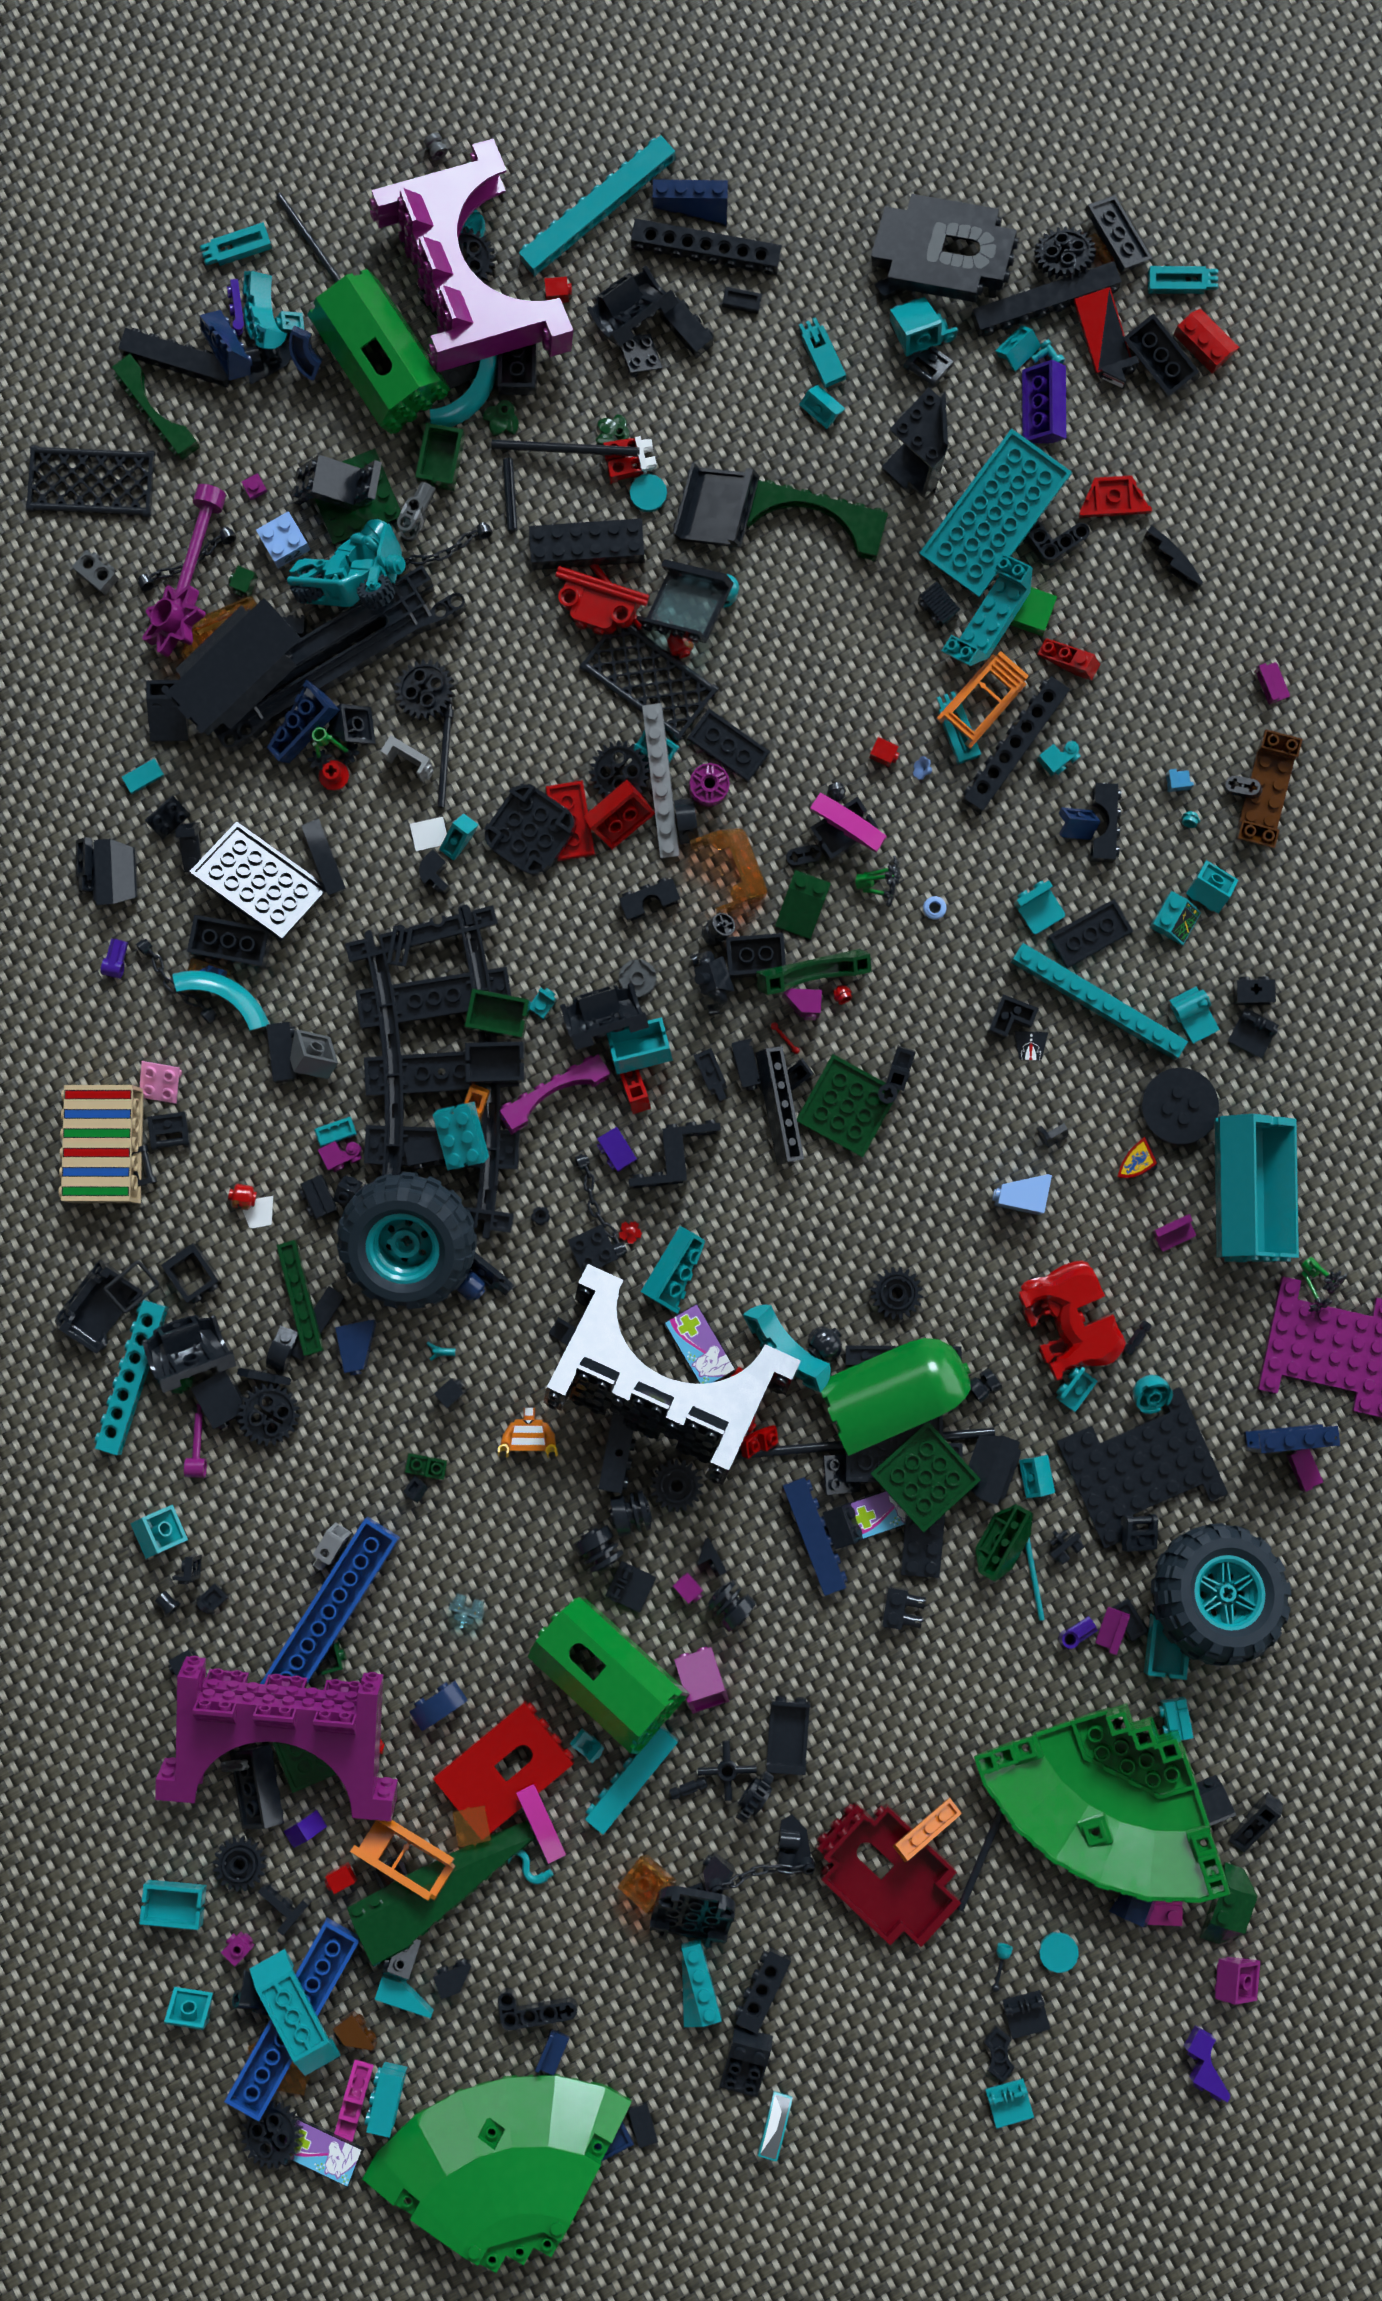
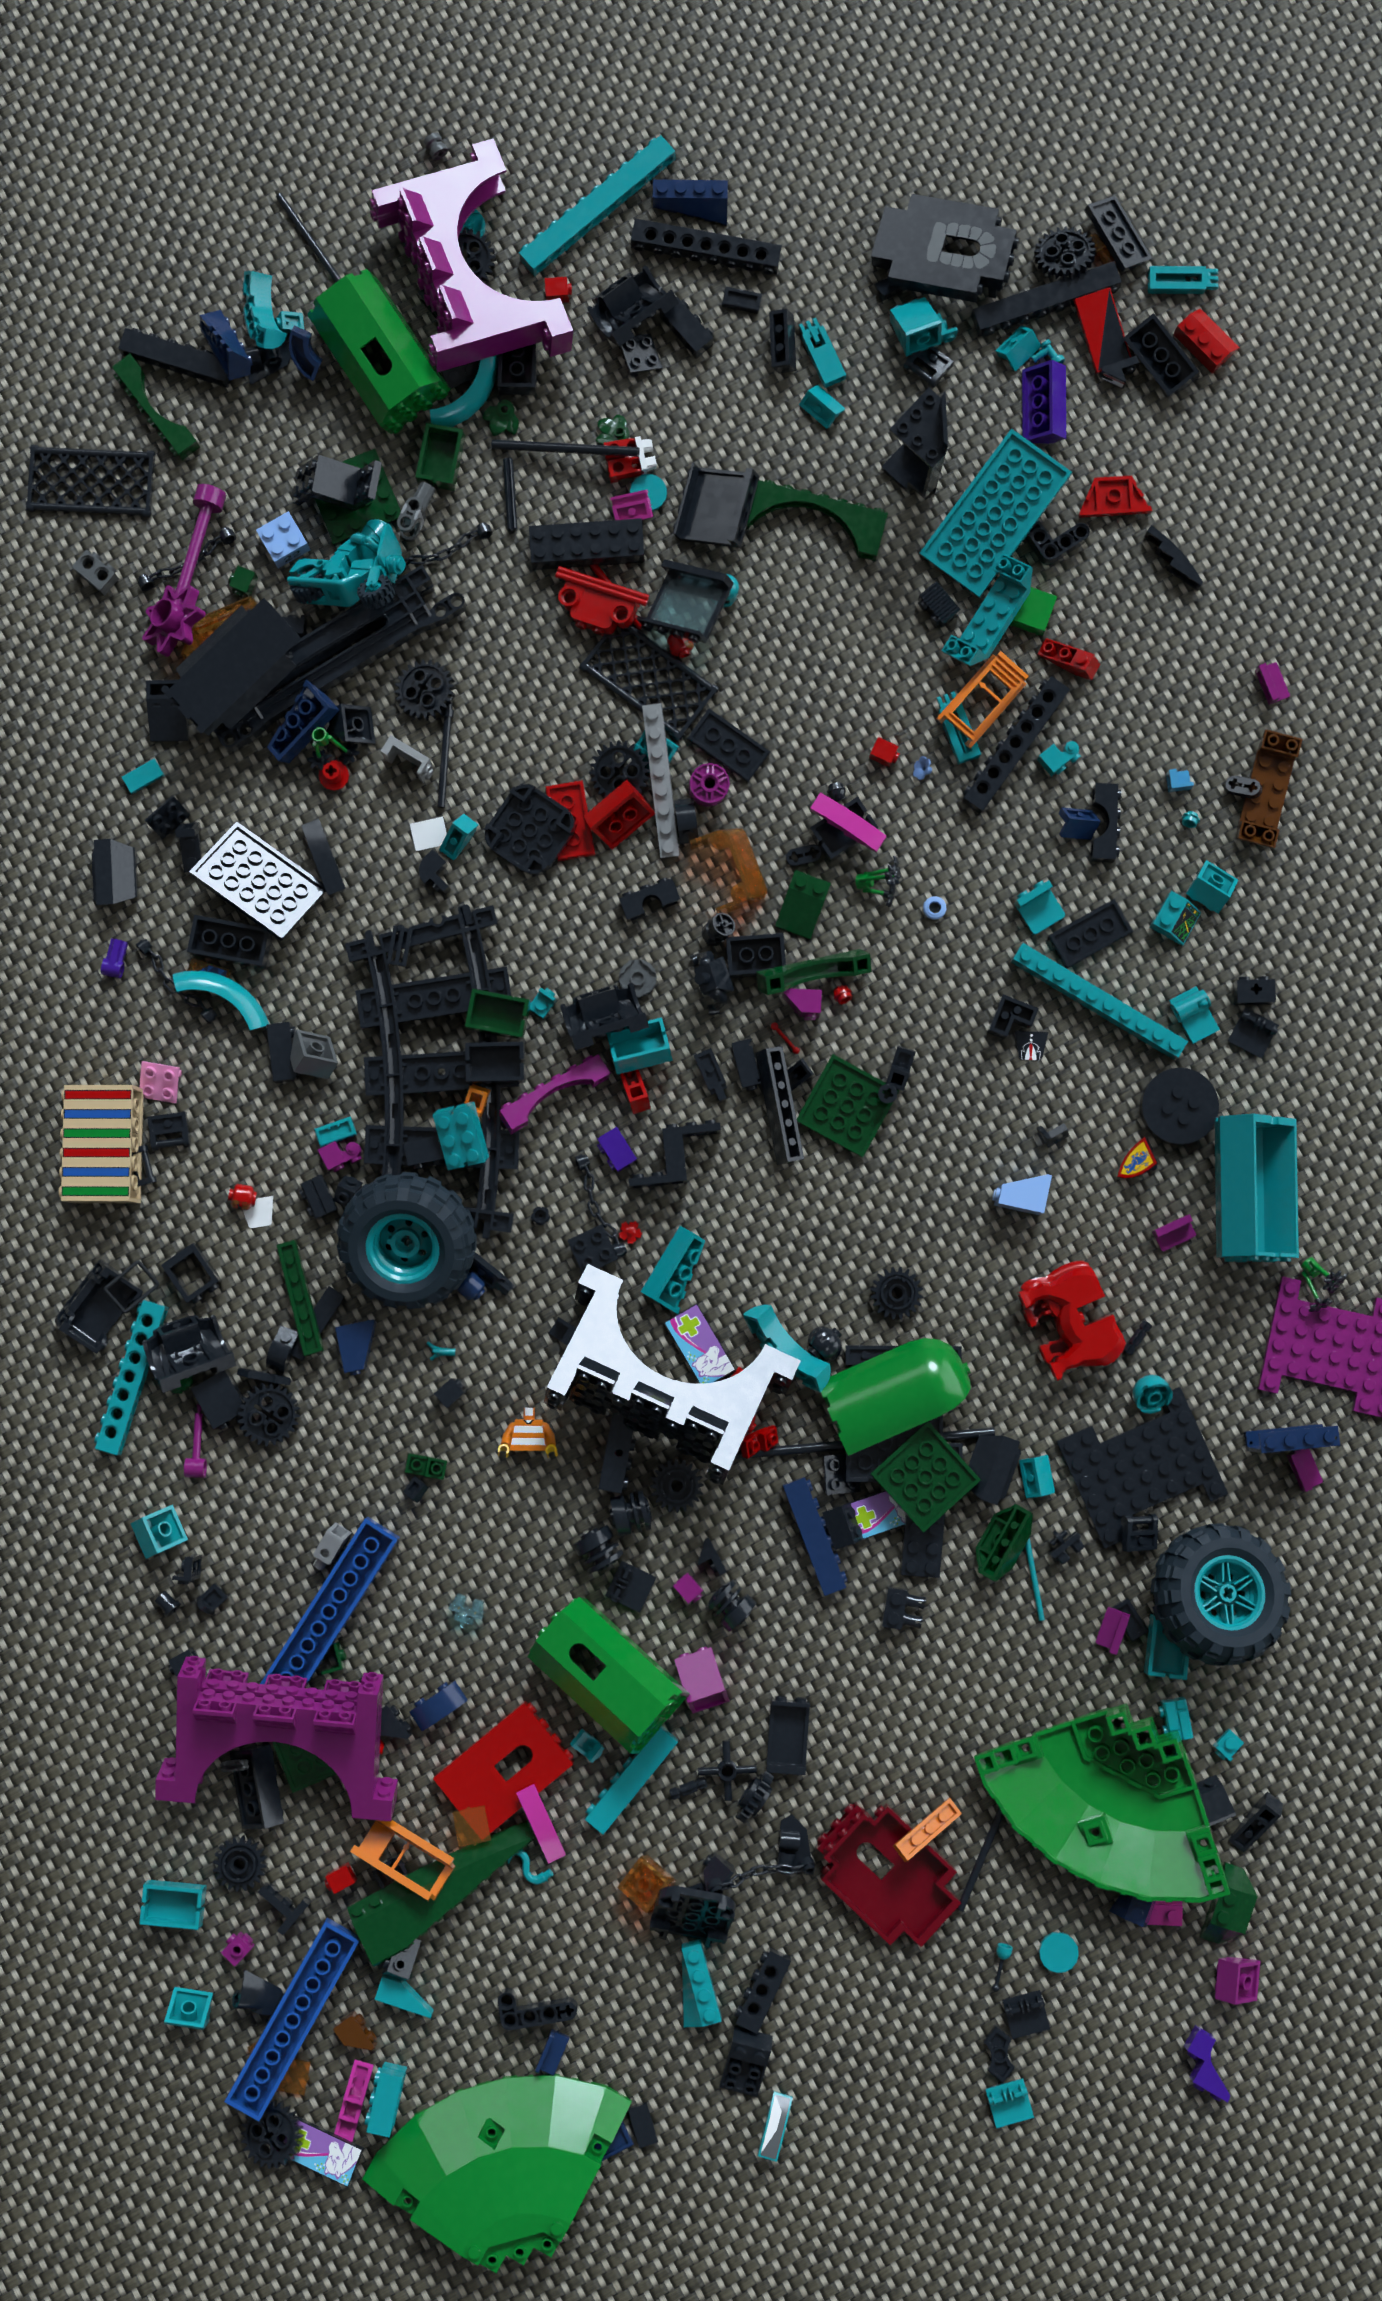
(84, 864): black hinge -> none
(235, 308): dark purple plate -> none
(244, 242): teal hinge -> none
(254, 486): magenta plate -> none
(292, 2013): teal slope -> none
(305, 1829): dark purple slope -> none
(392, 1724): none -> black slope
(451, 1979): black slope -> none
(632, 506): none -> dark pink plate
(782, 341): none -> black brick
(984, 1385): black wheel -> none
(1076, 1389): teal bracket -> none
(1079, 1632): dark purple piece -> none
(1227, 1745): none -> teal bracket

